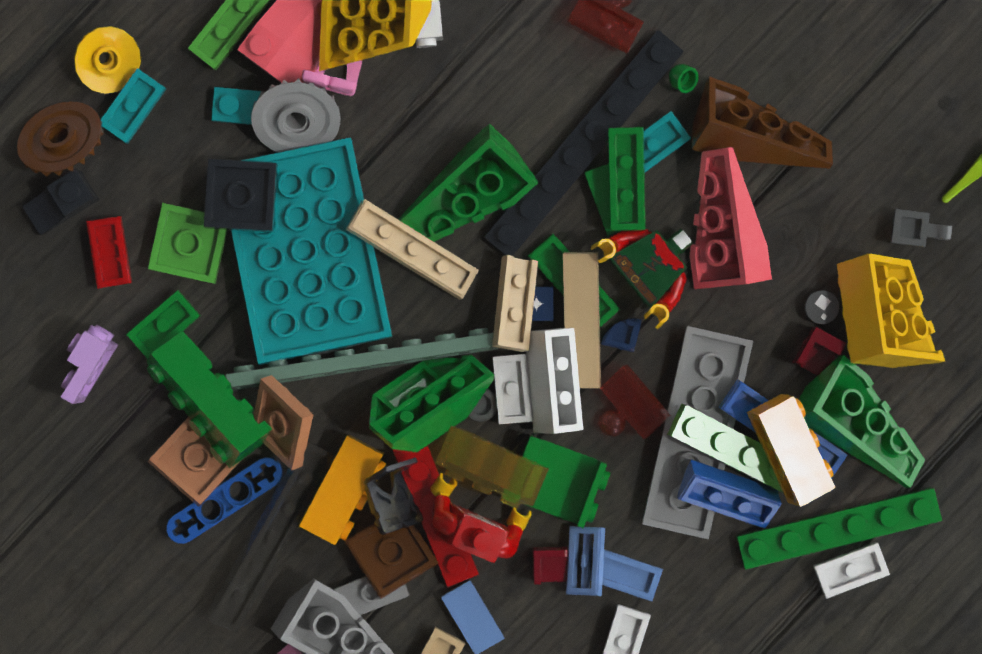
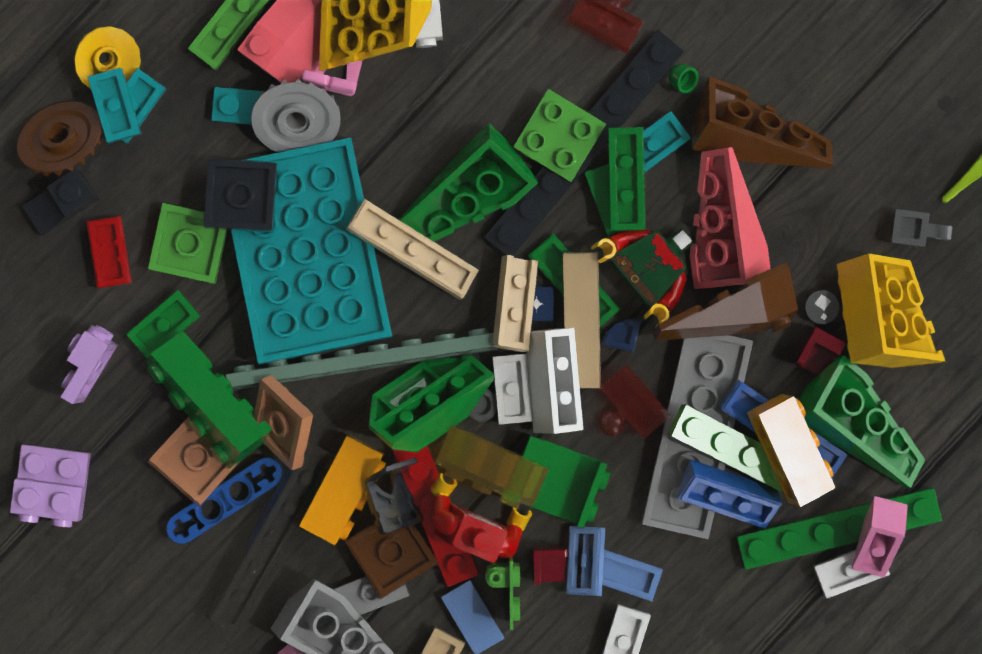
(50, 485): none -> lavender plate
(114, 105): none -> teal plate
(506, 576): none -> bright green hinge
(559, 135): none -> bright green hinge
(760, 305): none -> reddish brown wedge
(880, 536): none -> bright pink slope

